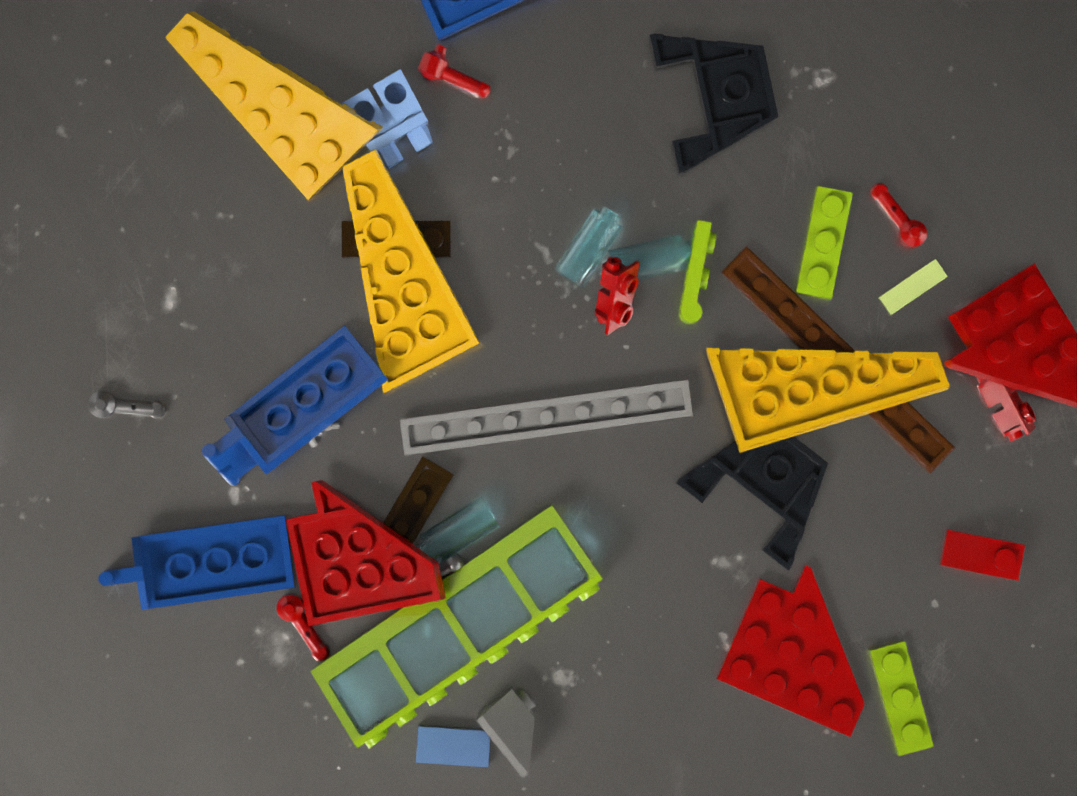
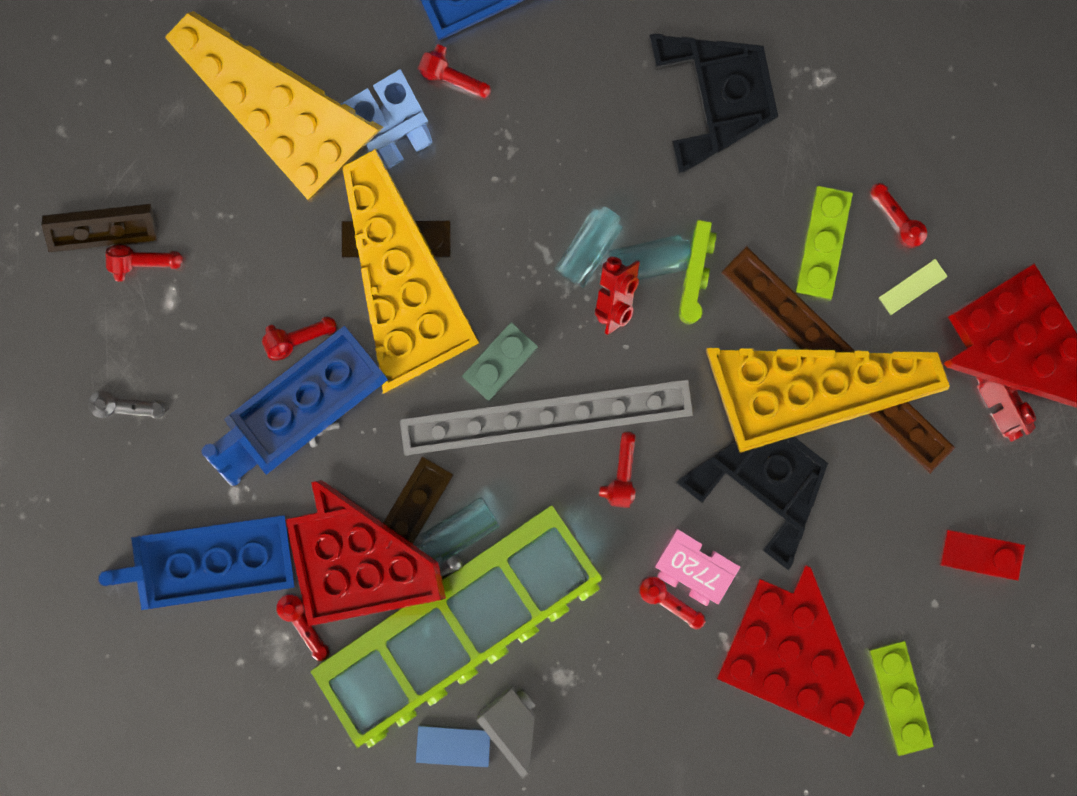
(99, 228): none -> dark brown plate
(122, 259): none -> red piece
(279, 343): none -> red piece
(500, 361): none -> sand green brick
(621, 491): none -> red piece
(654, 591): none -> red piece
(704, 574): none -> bright pink brick

